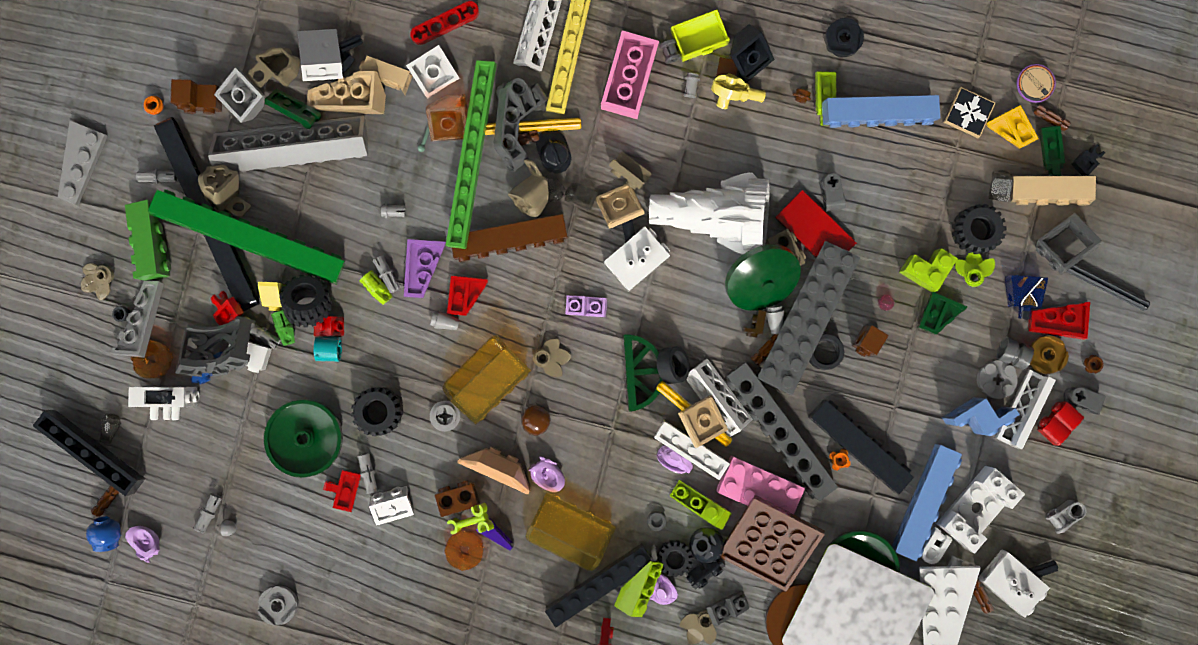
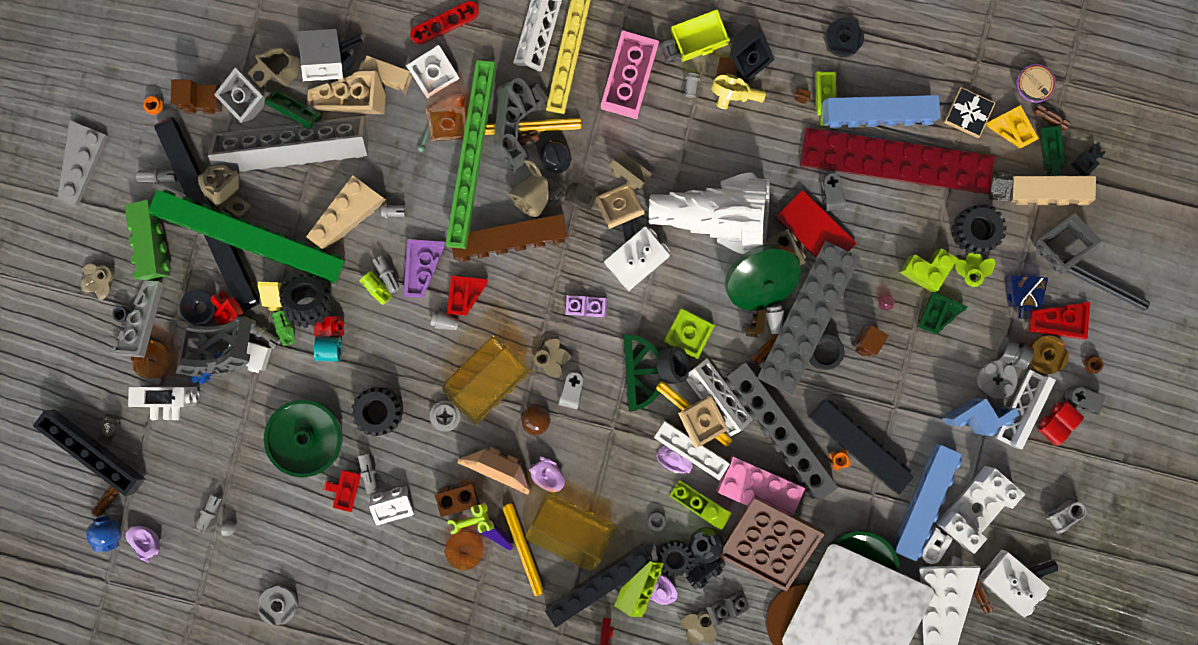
(188, 307): none -> black piece
(346, 212): none -> tan wedge
(523, 549): none -> yellow axle
(571, 393): none -> light grey piece
(689, 333): none -> lime plate
(897, 161): none -> dark red plate

